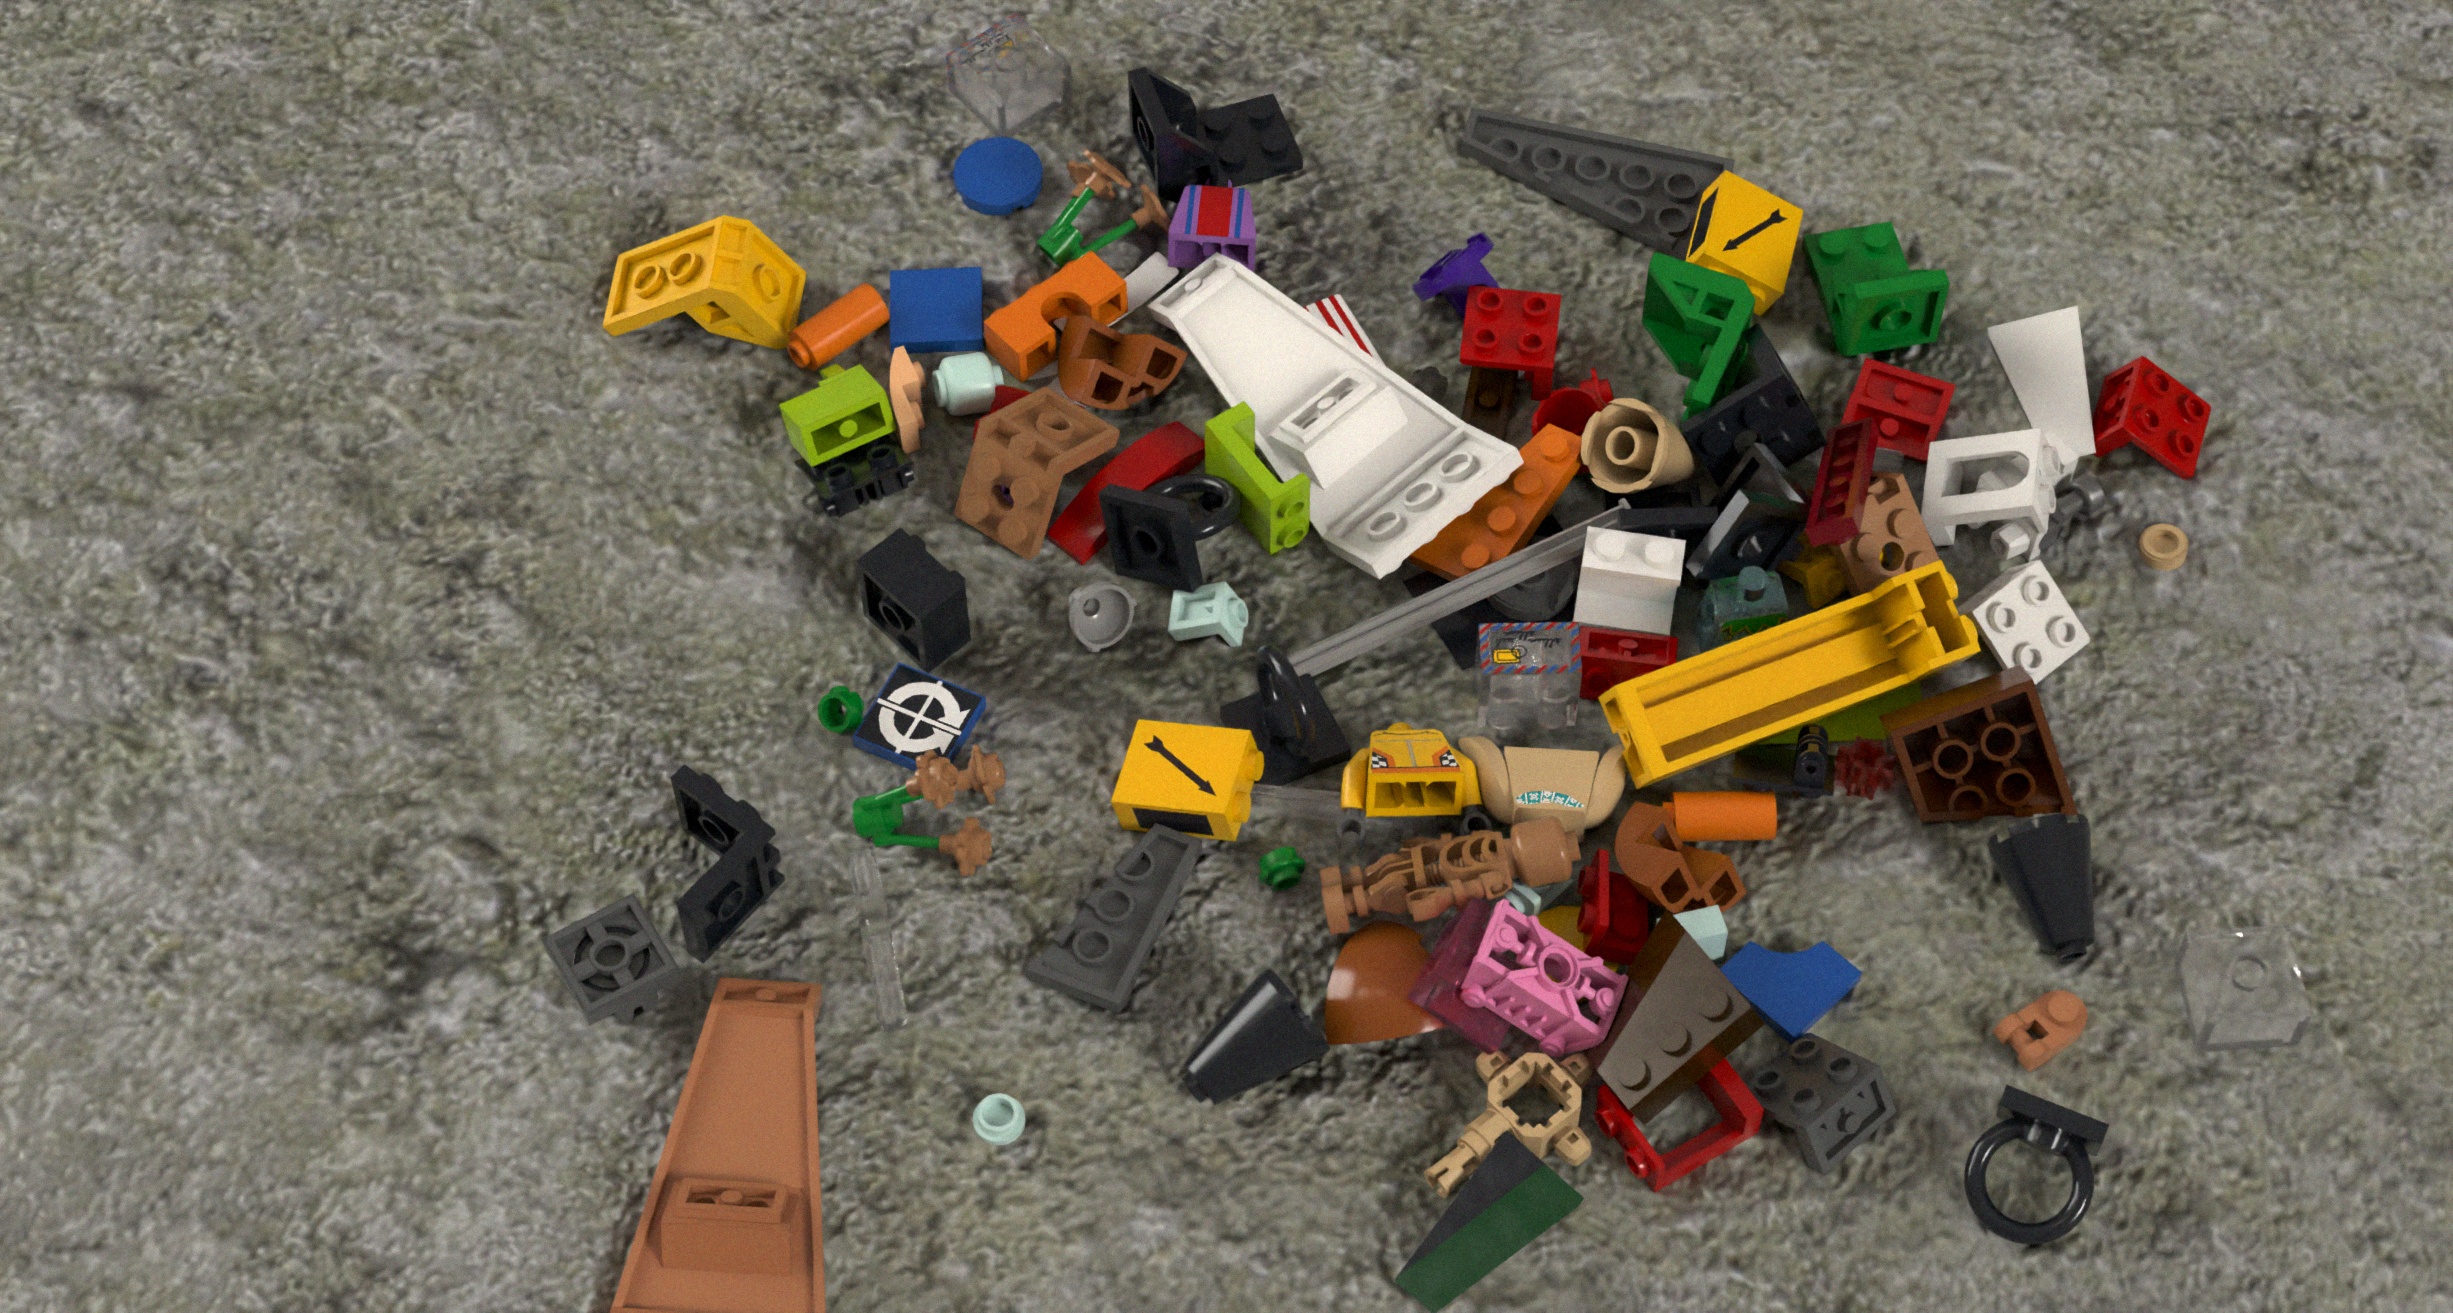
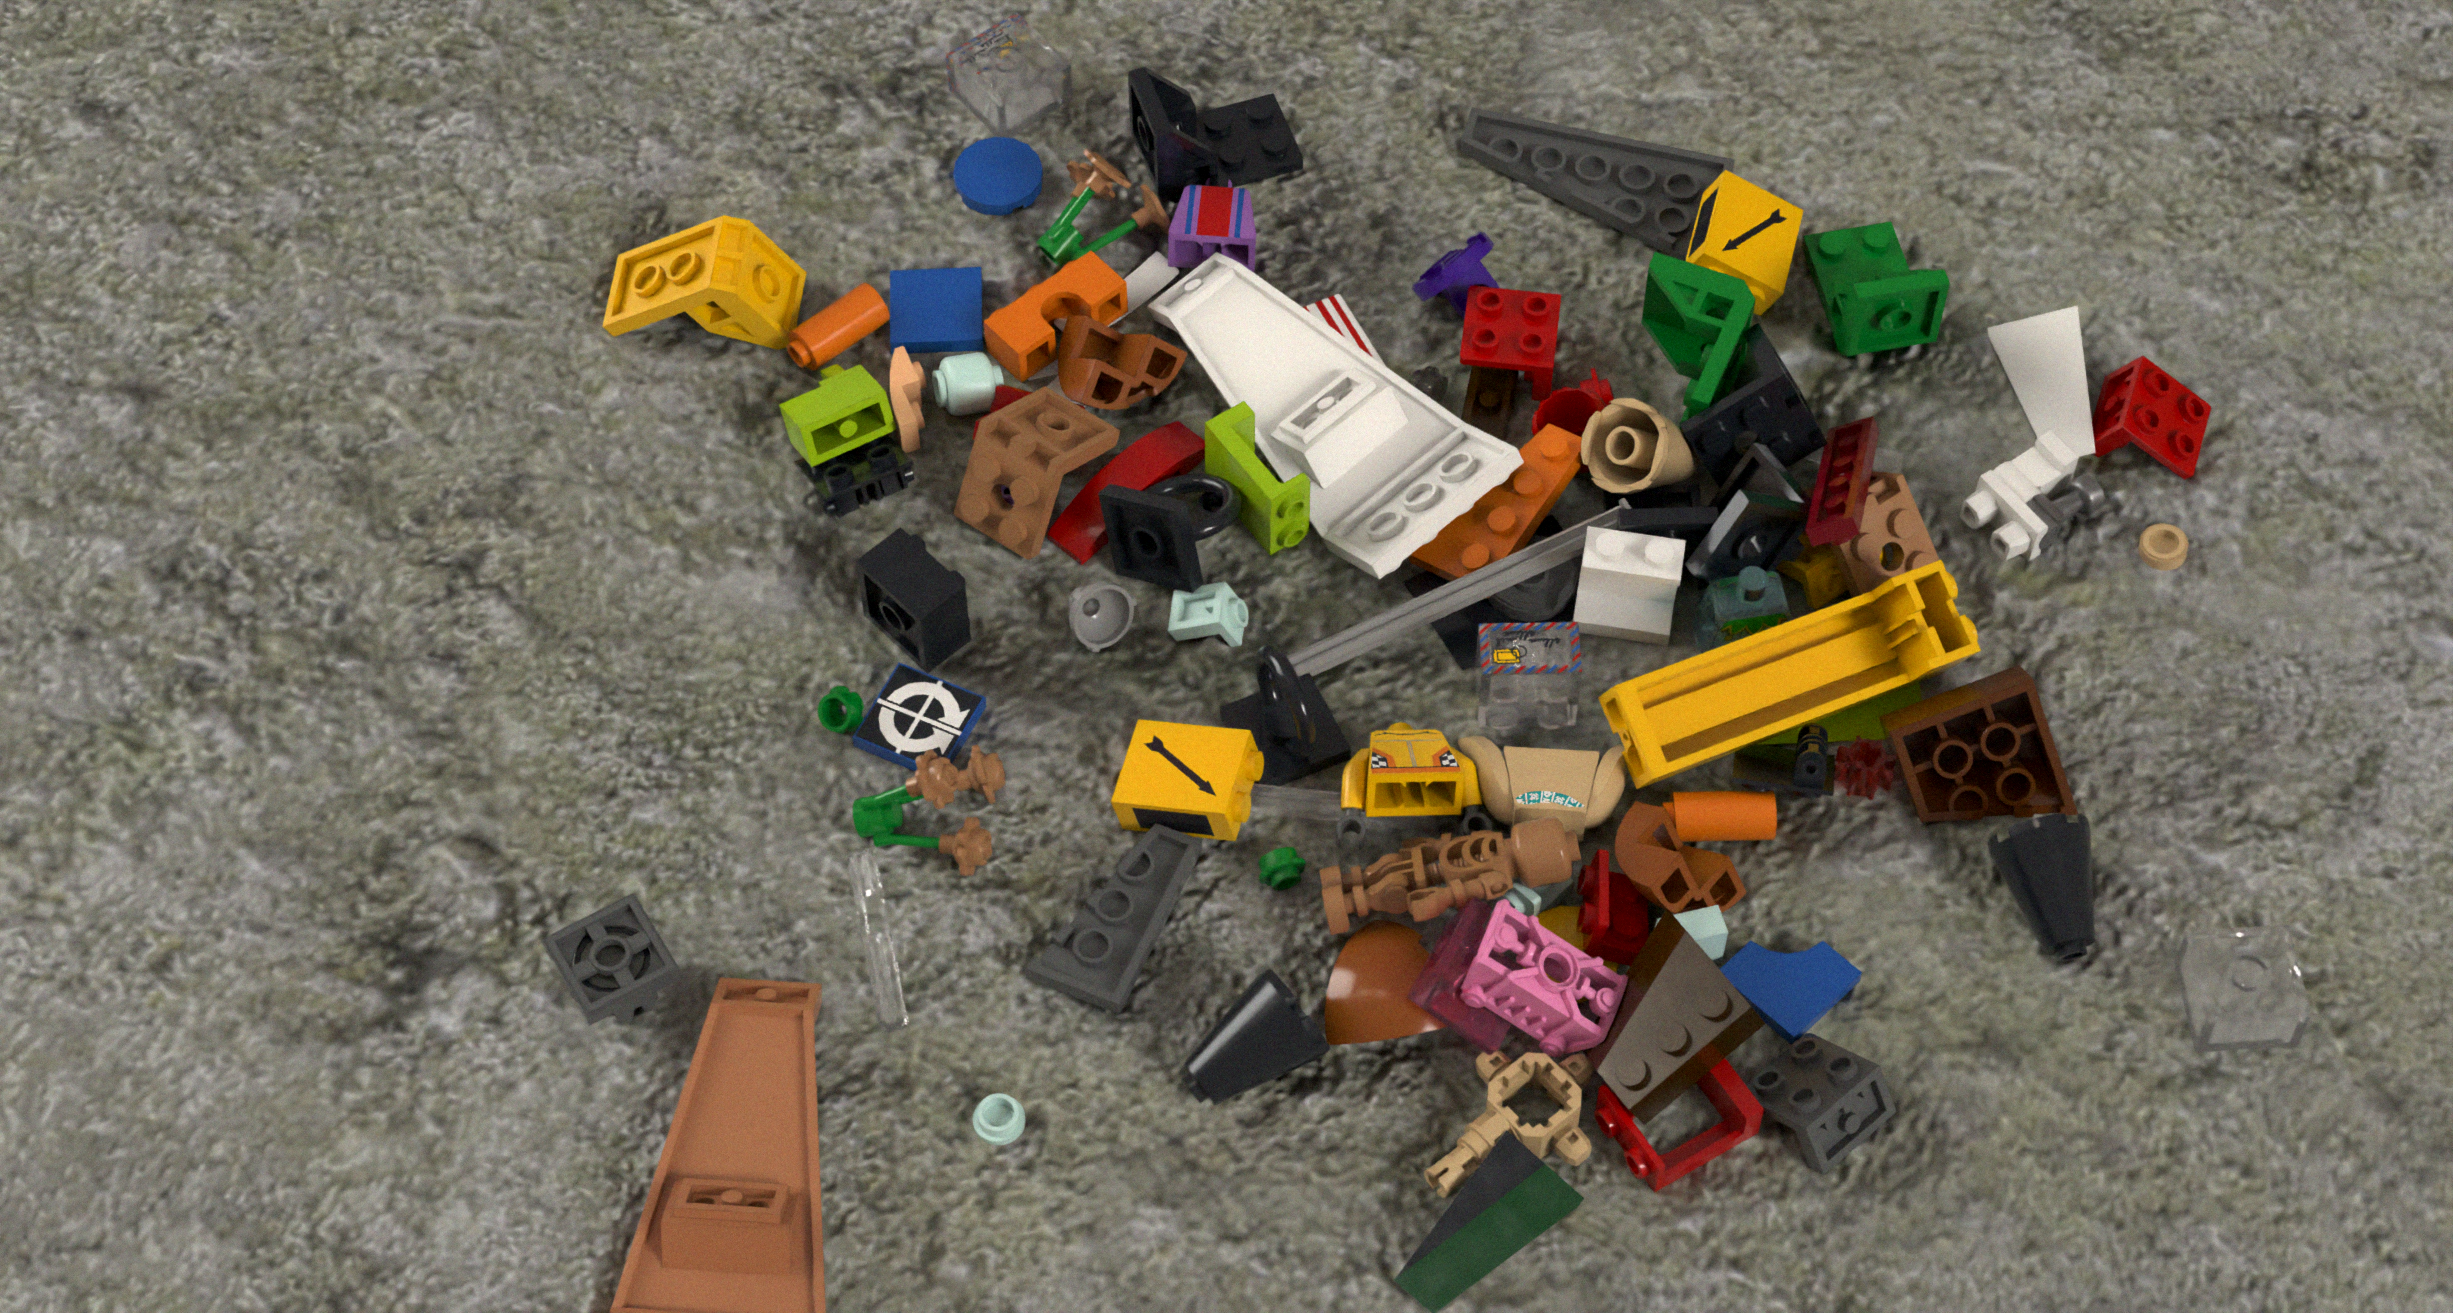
(741, 876): black bracket -> none
(1619, 656): red bracket -> none
(1904, 406): red slope -> none
(2026, 620): white bracket -> none
(2032, 497): white panel -> none
(2050, 1130): black tile -> none
(2056, 1019): nougat plate -> none

